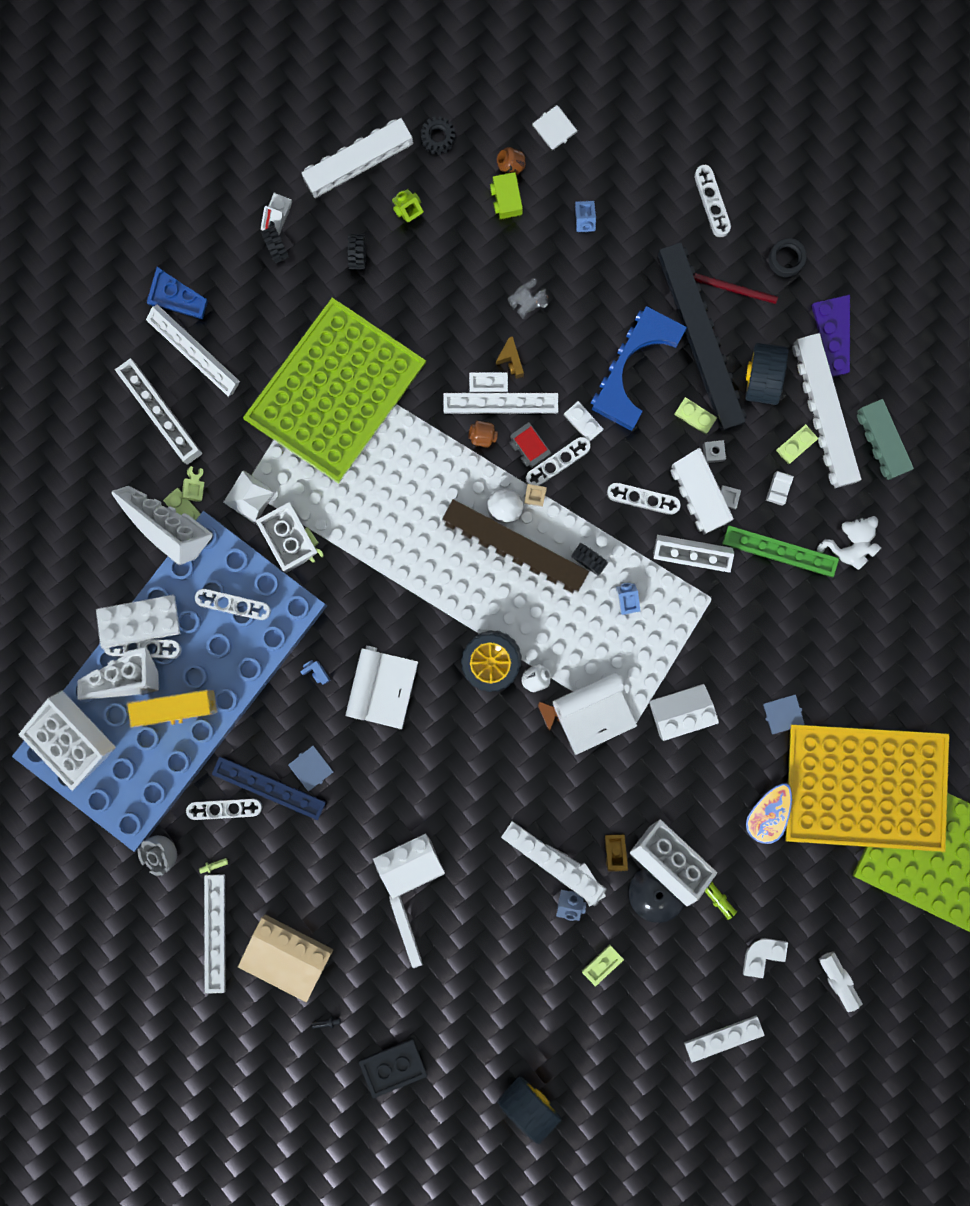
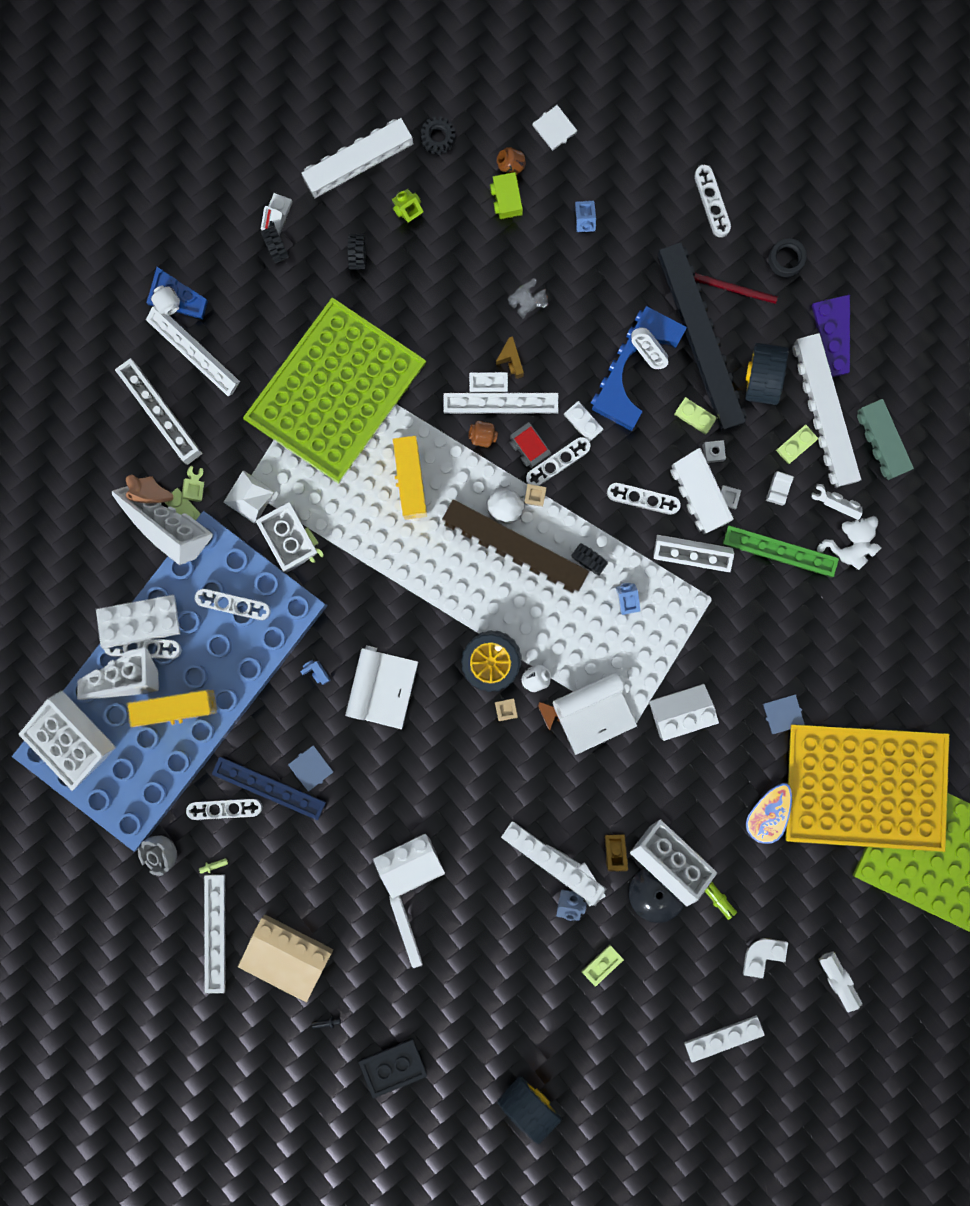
(146, 490): none -> nougat arm
(165, 300): none -> white head
(409, 477): none -> yellow brick
(506, 709): none -> tan plate
(649, 348): none -> white plate
(837, 502): none -> white plate

